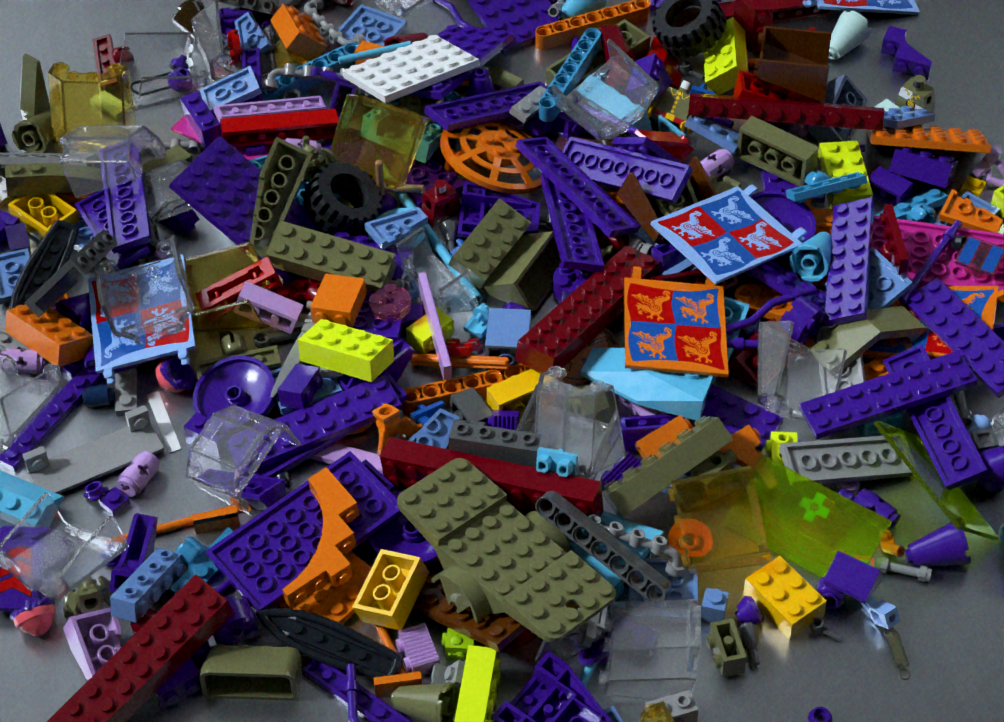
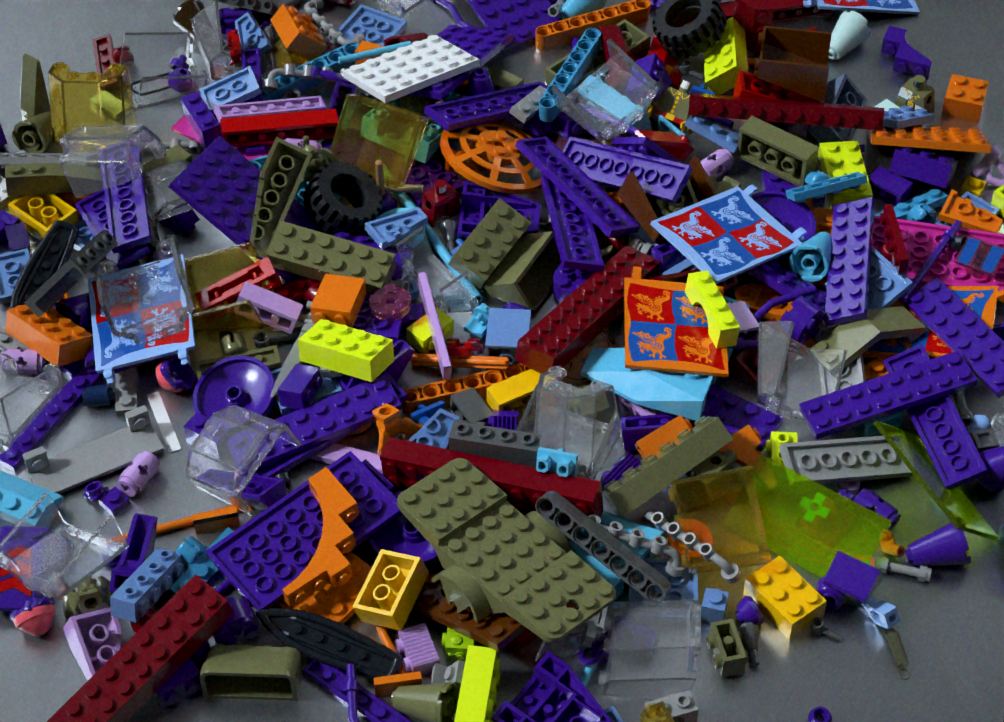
(721, 322): none -> neon yellow arch
(729, 571): none -> light grey bar
(743, 316): none -> lavender piece
(965, 98): none -> orange brick

